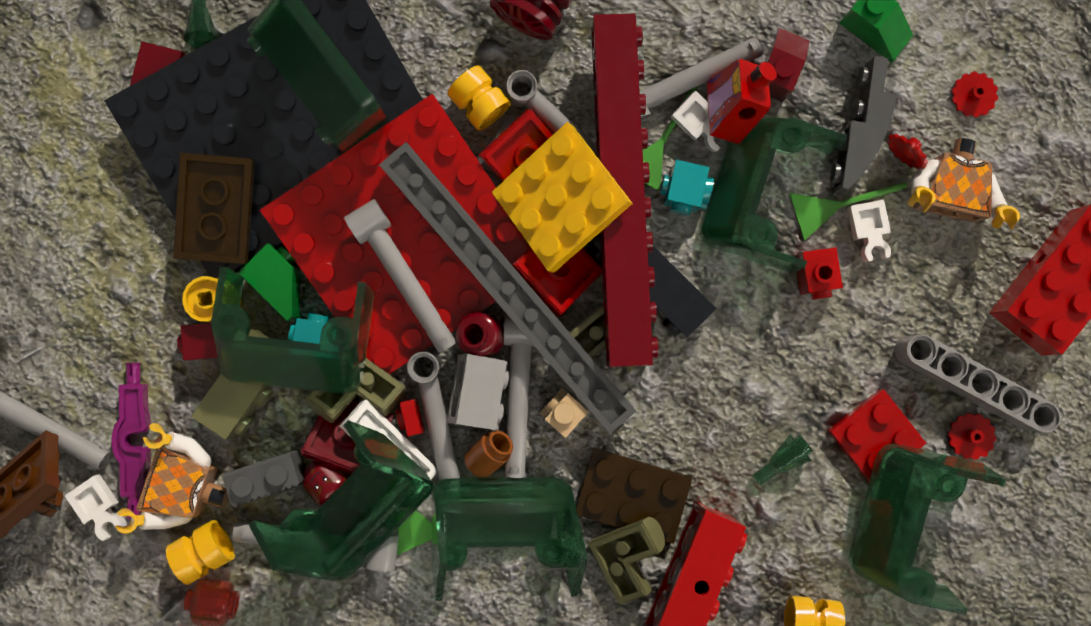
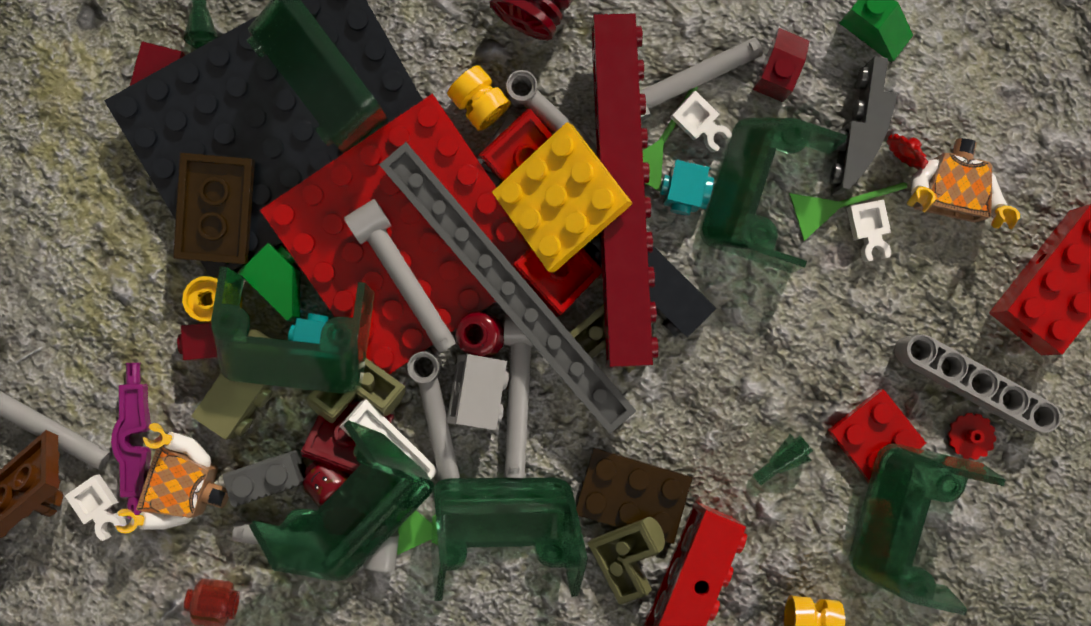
(203, 550): yellow wheel -> none
(410, 417): red plate -> none
(488, 454): dark orange brick -> none
(563, 412): tan brick -> none
(739, 99): red torso -> none
(821, 273): red brick -> none
(974, 94): red piece -> none

